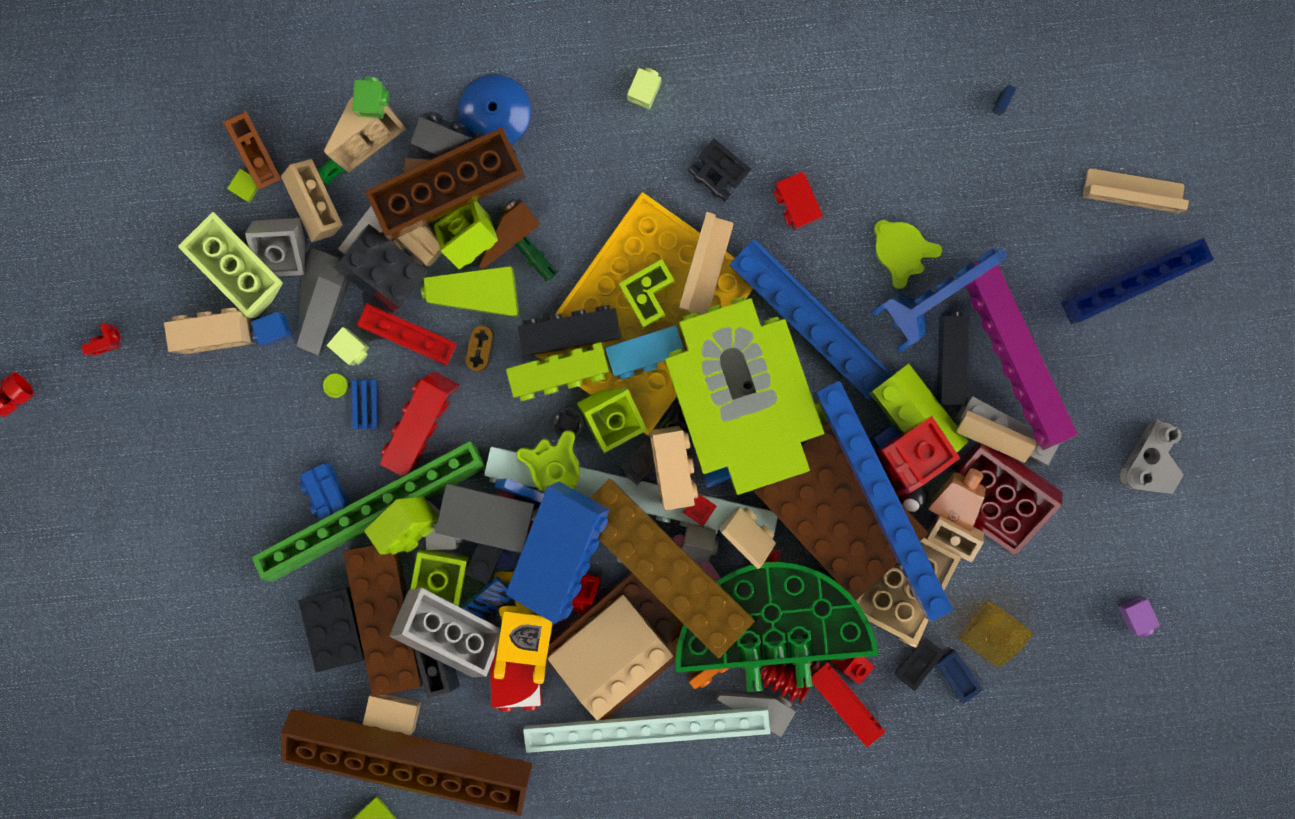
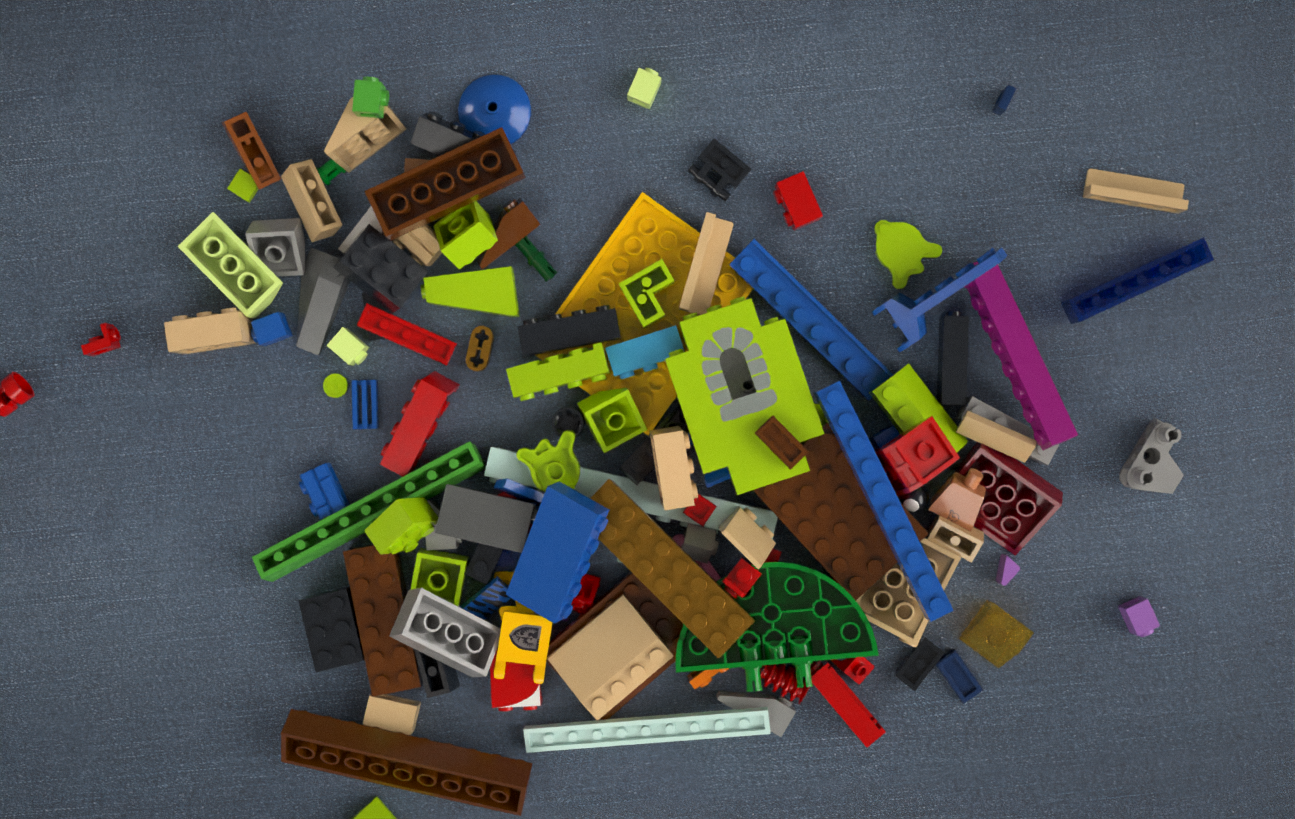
(741, 579): none -> red bracket
(781, 442): none -> reddish brown plate
(1006, 570): none -> medium lavender slope

